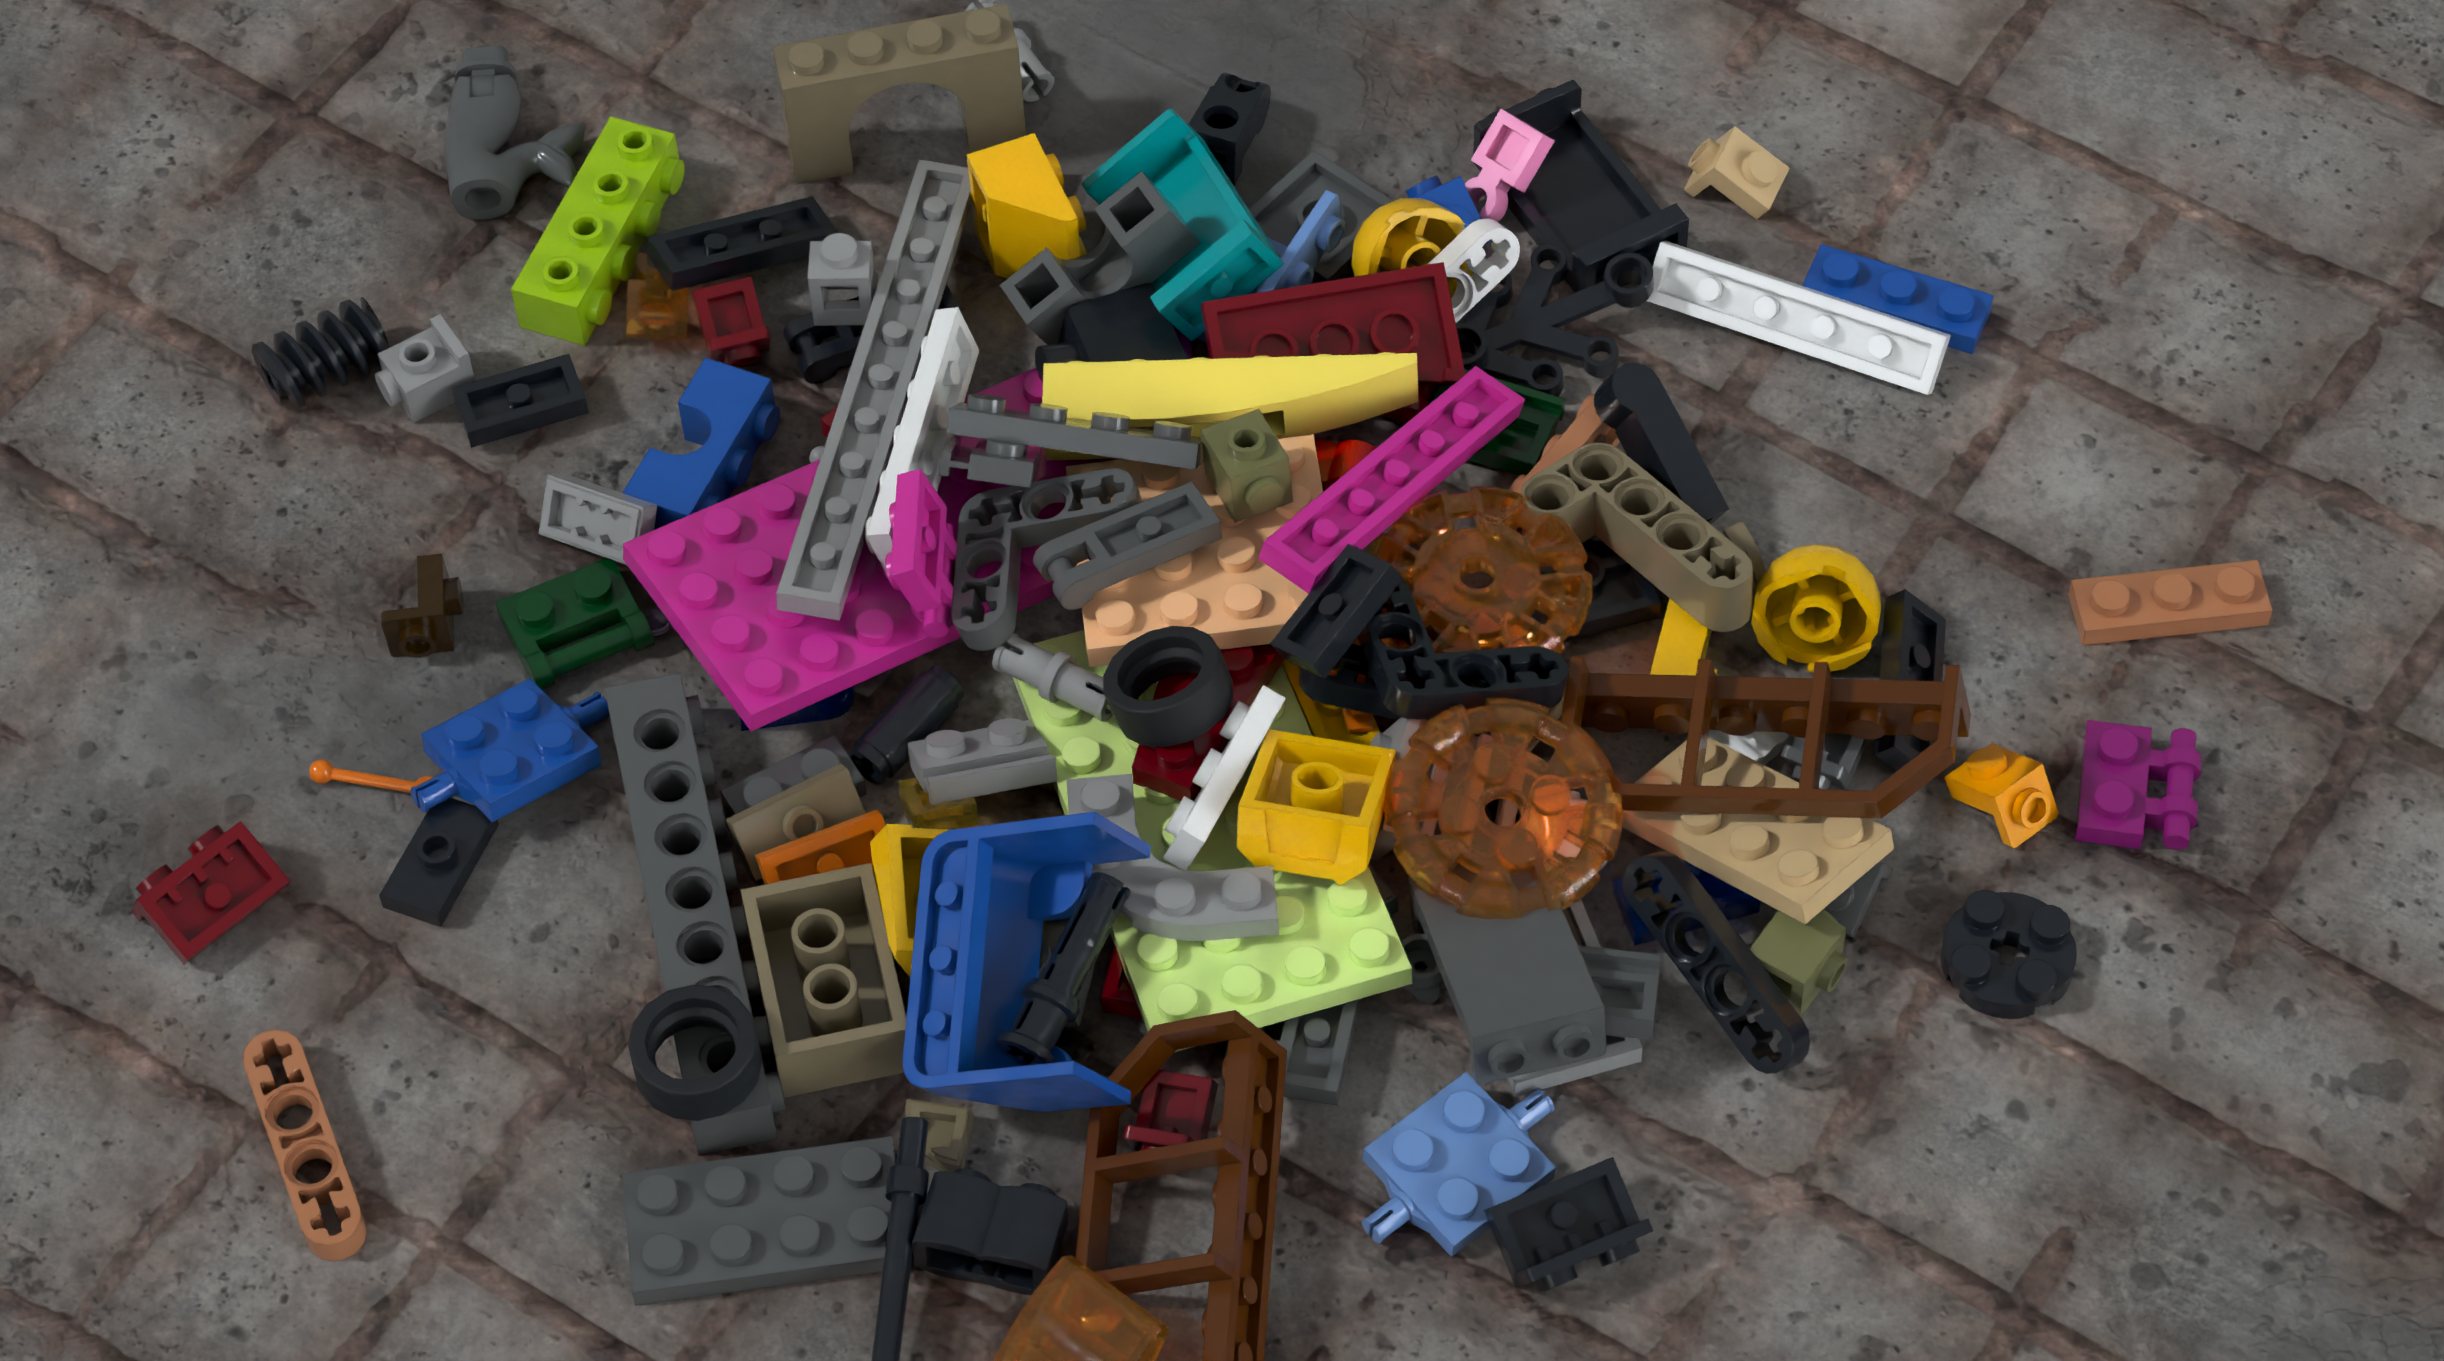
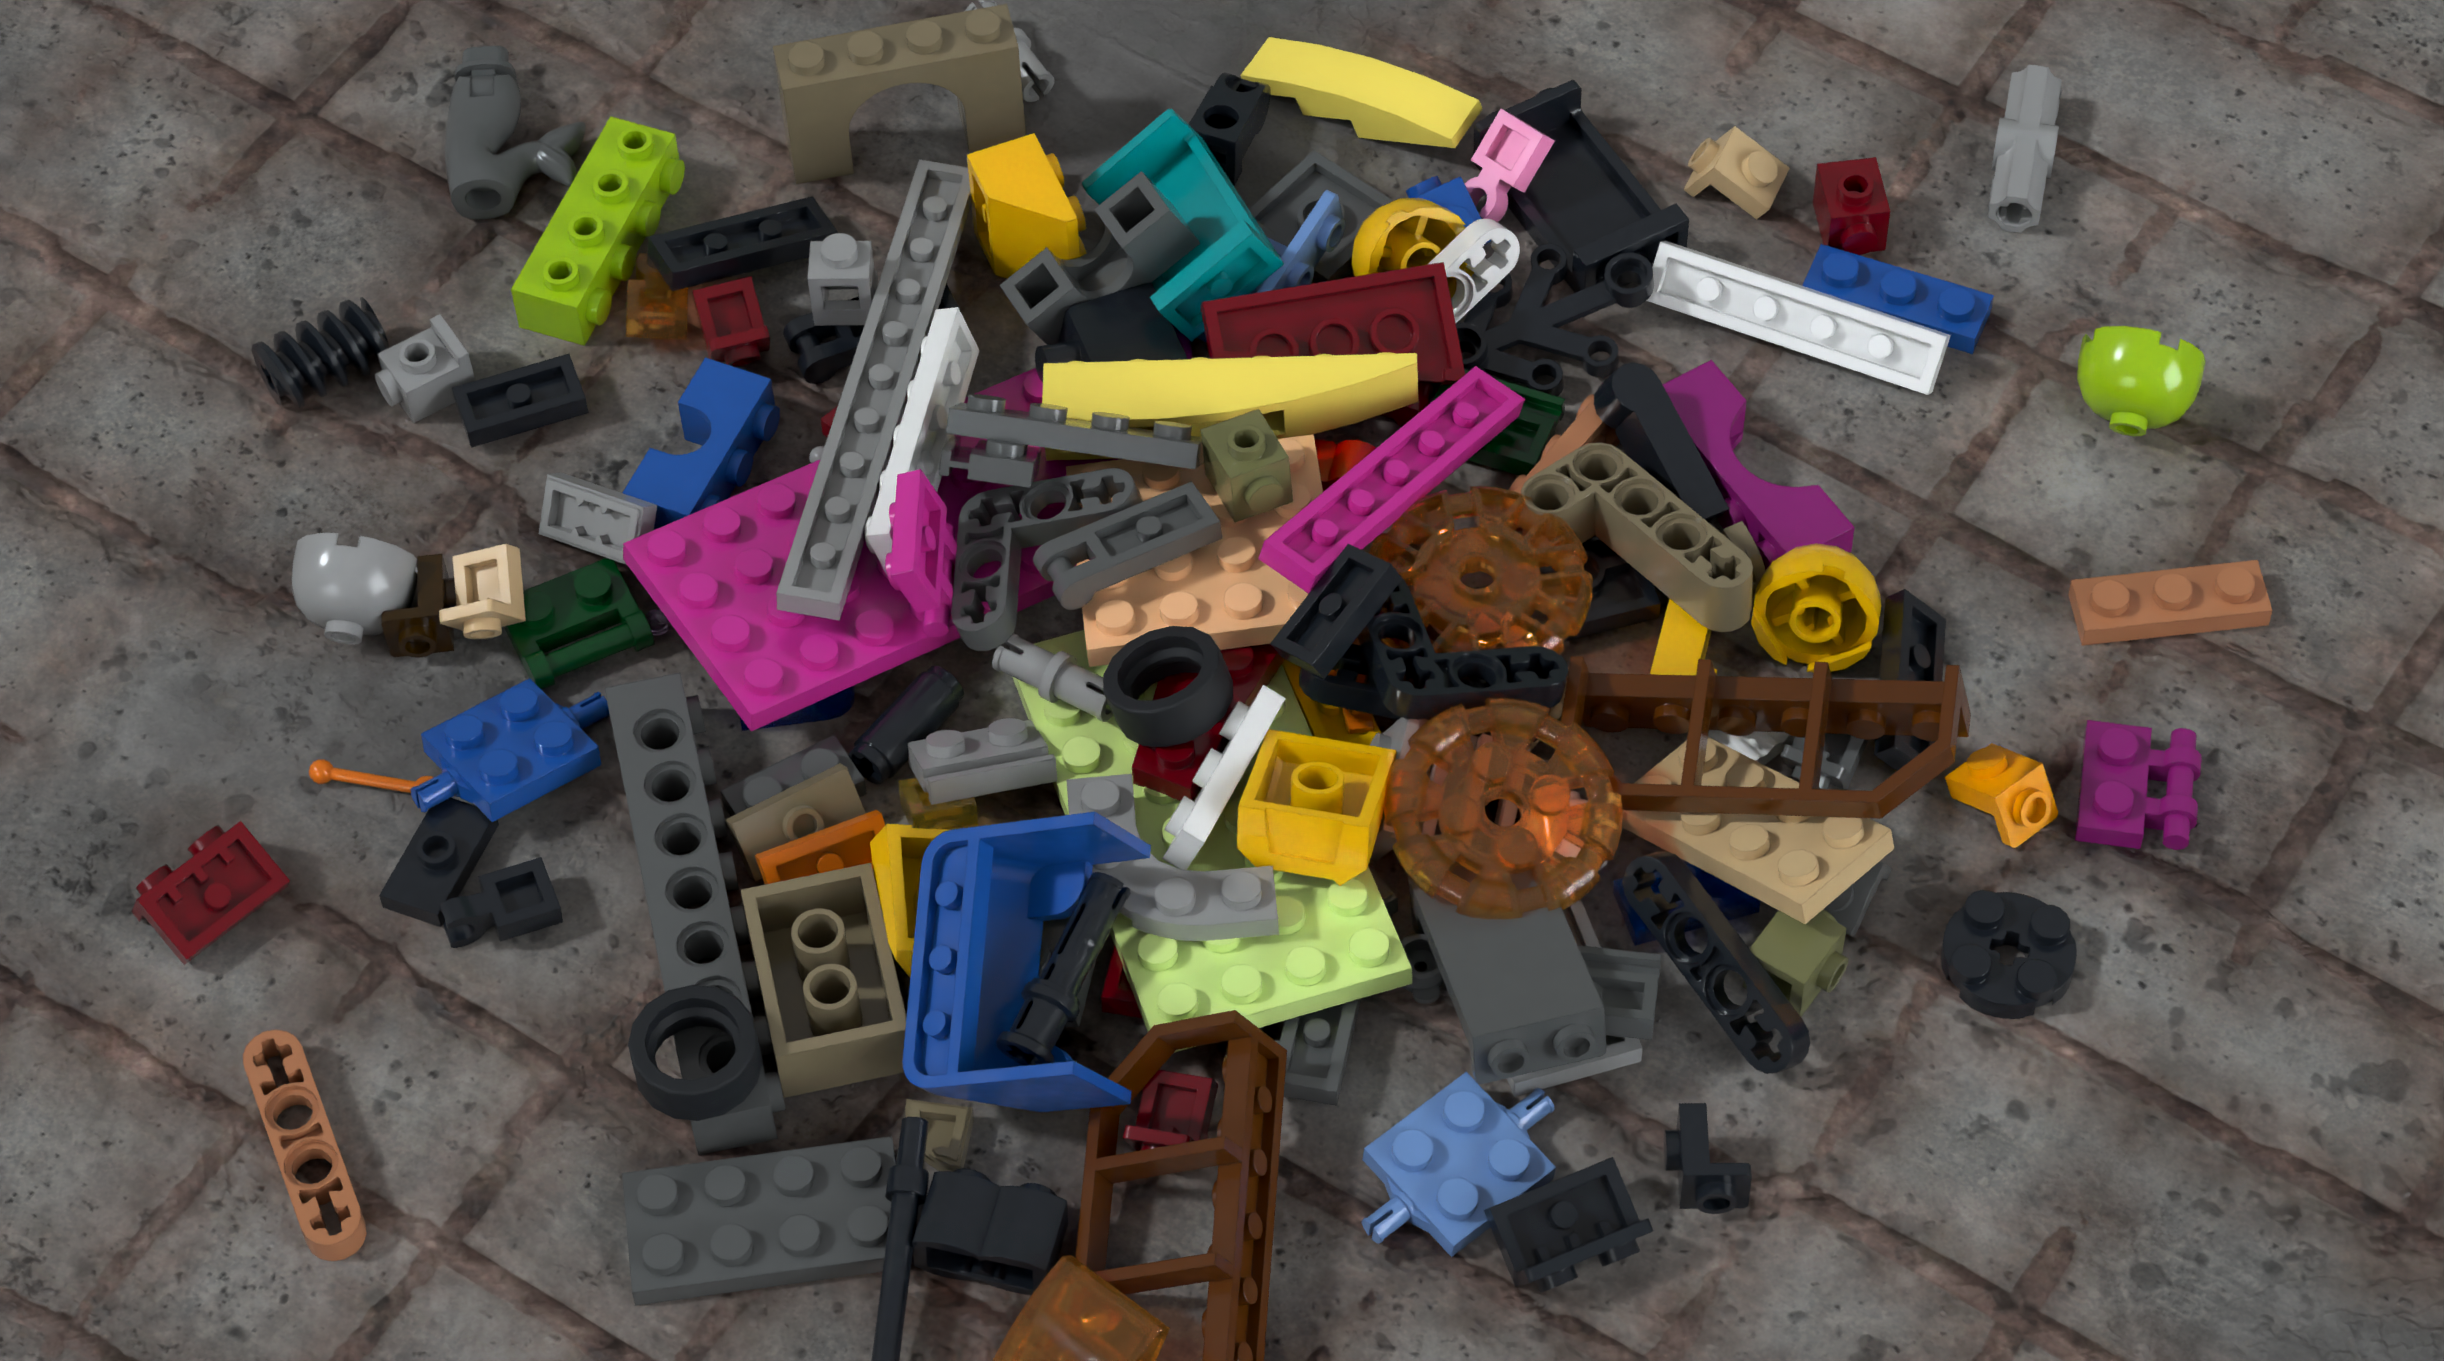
(349, 585): none -> light grey cylinder
(486, 592): none -> tan bracket
(510, 899): none -> black plate
(1373, 94): none -> light yellow slope
(1702, 1184): none -> black bracket
(1772, 513): none -> magenta arch
(1851, 205): none -> dark red brick
(2024, 148): none -> light grey piece
(2136, 379): none -> lime cylinder

